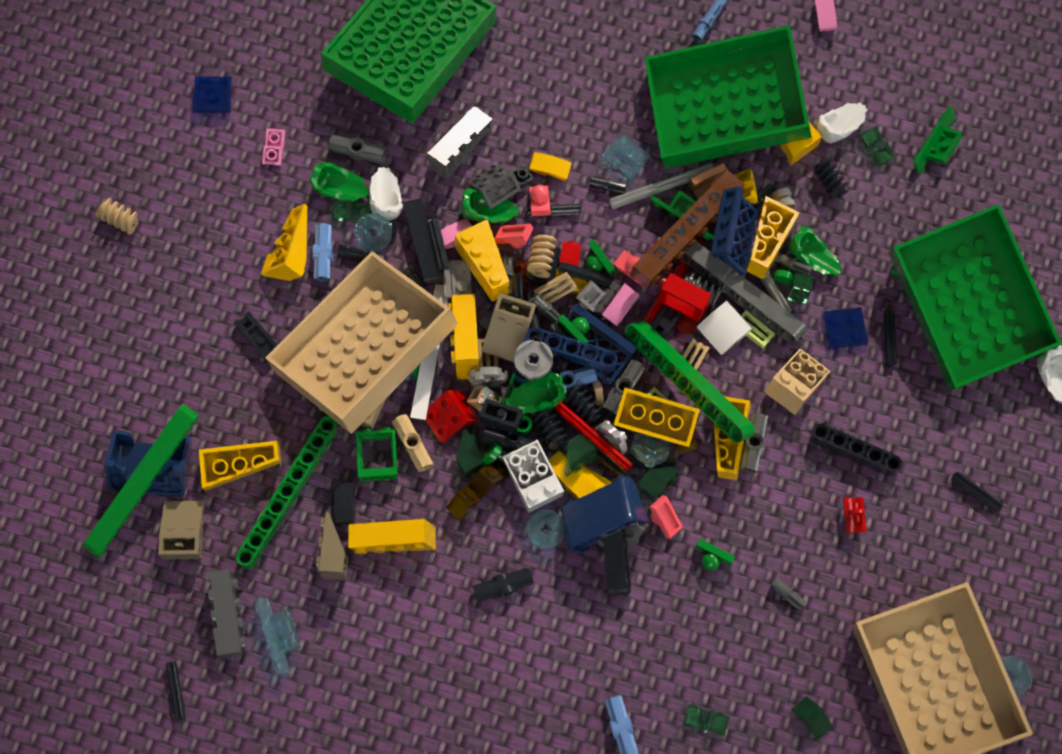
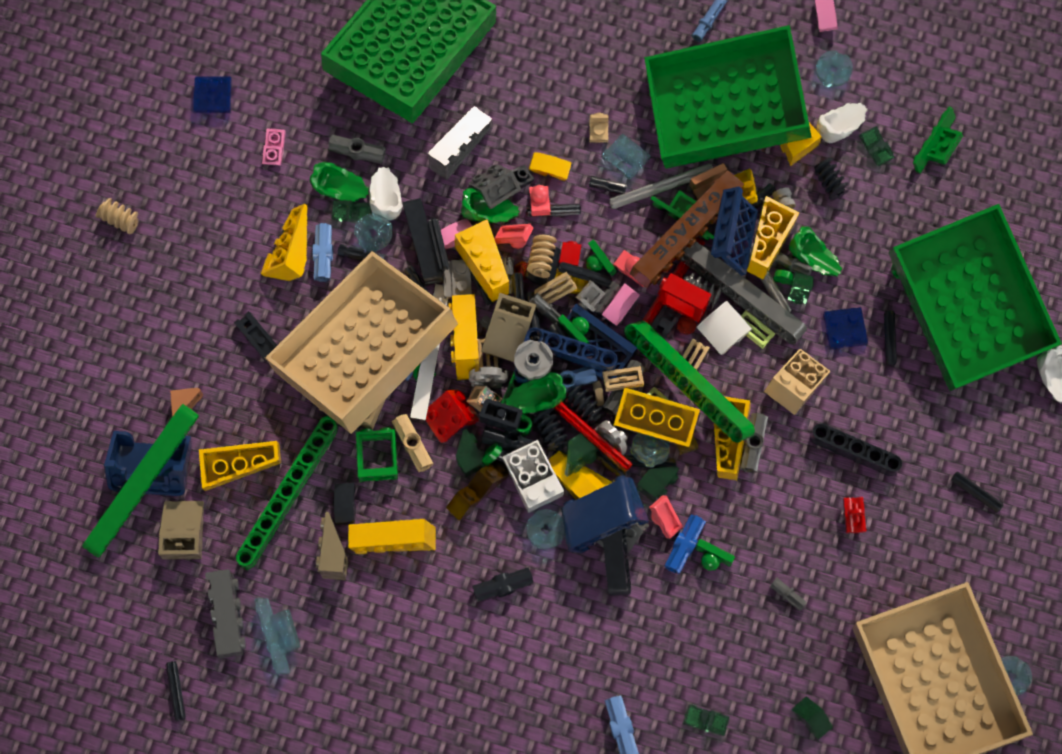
(185, 396): none -> nougat slope
(598, 127): none -> tan bracket
(606, 374): none -> tan tile
(685, 544): none -> blue piece
(835, 59): none -> clear light blue plate

